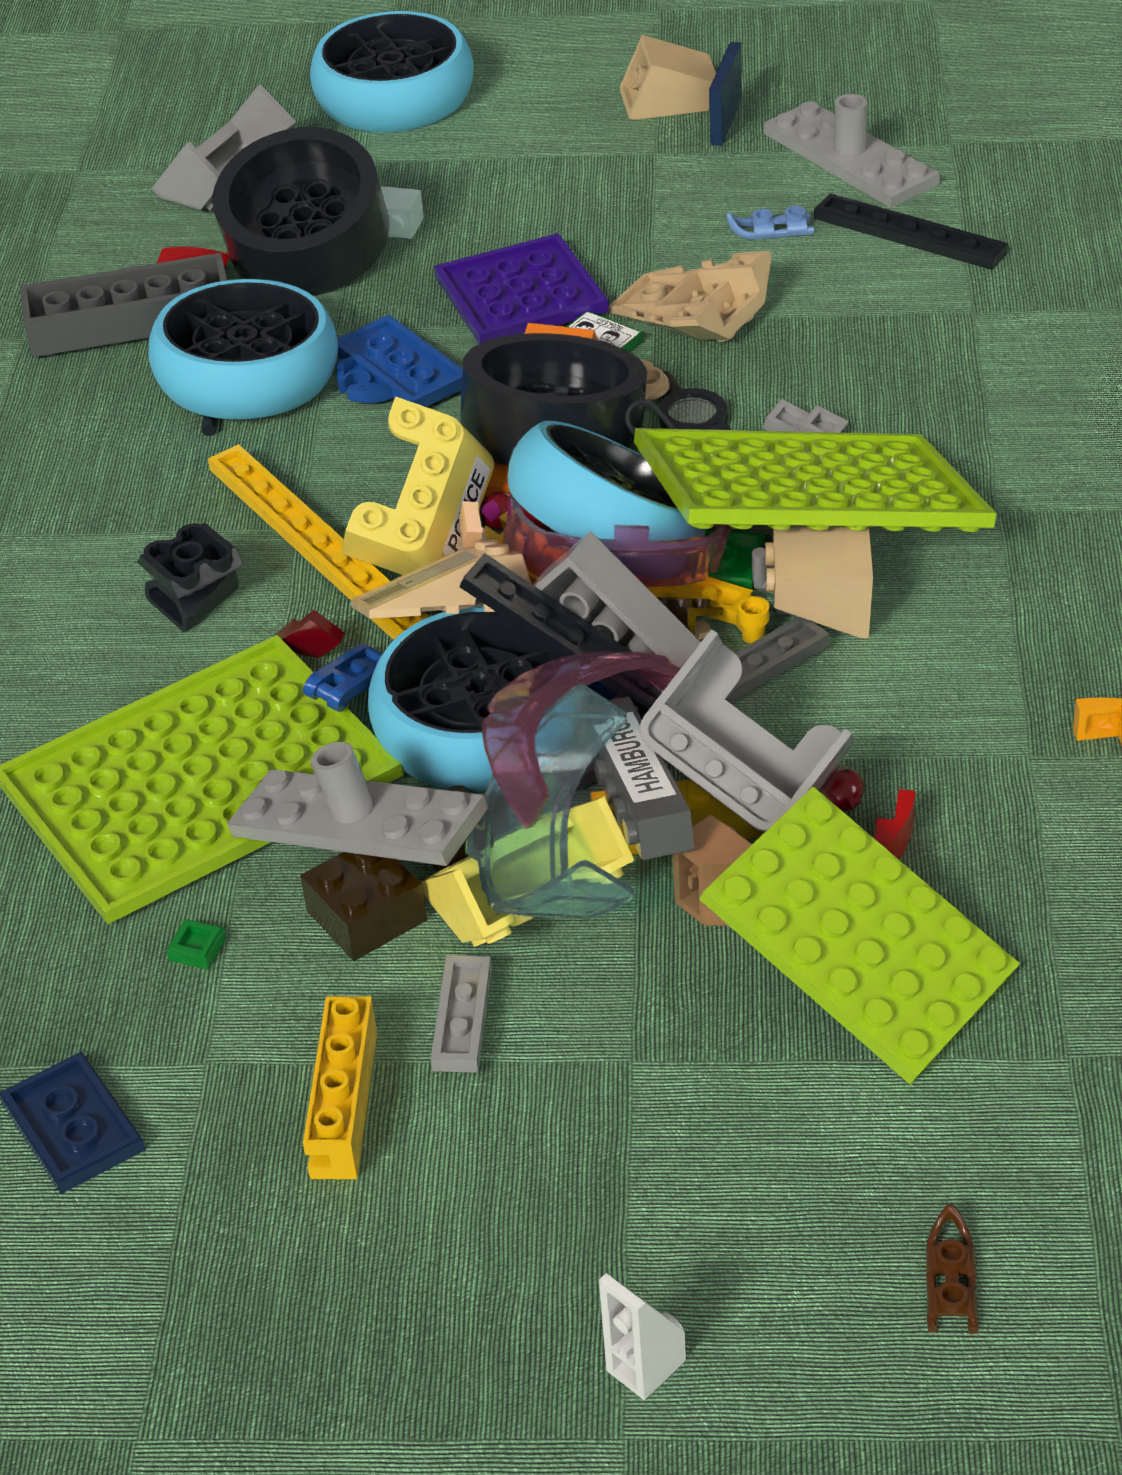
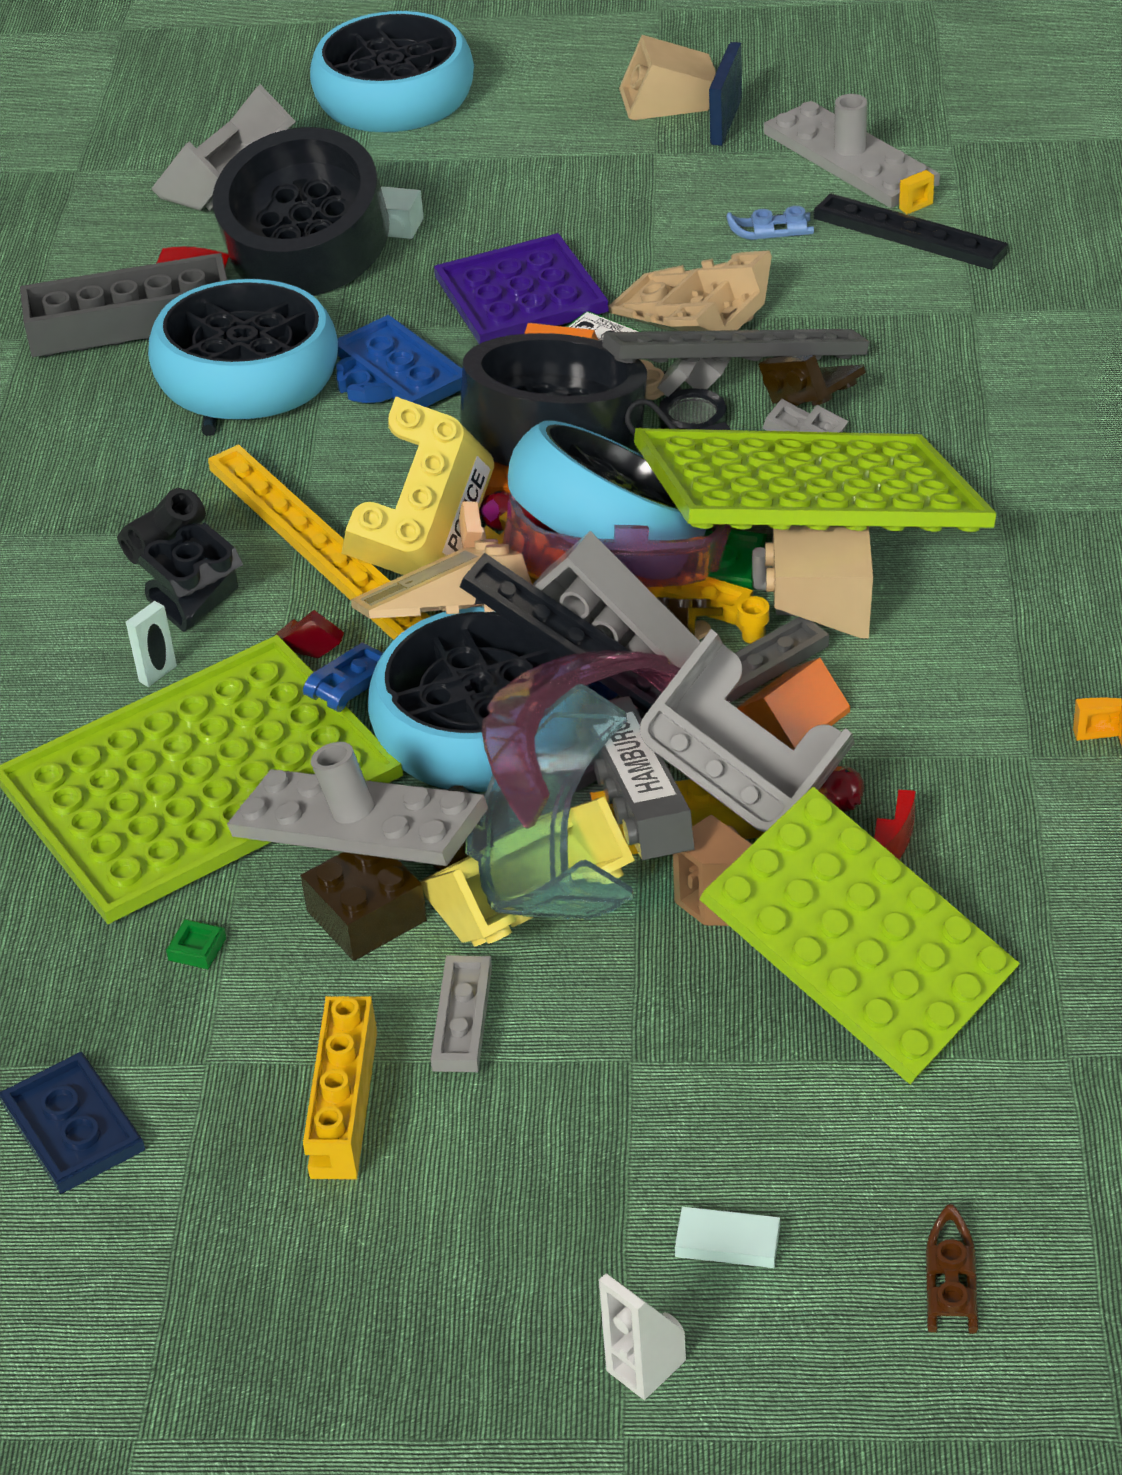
(151, 643): none -> light aqua tile
(161, 523): none -> black connector
(696, 374): none -> light grey slope
(725, 344): none -> dark grey plate
(727, 1237): none -> light aqua tile
(797, 703): none -> orange slope
(802, 380): none -> dark brown bracket
(916, 192): none -> yellow plate

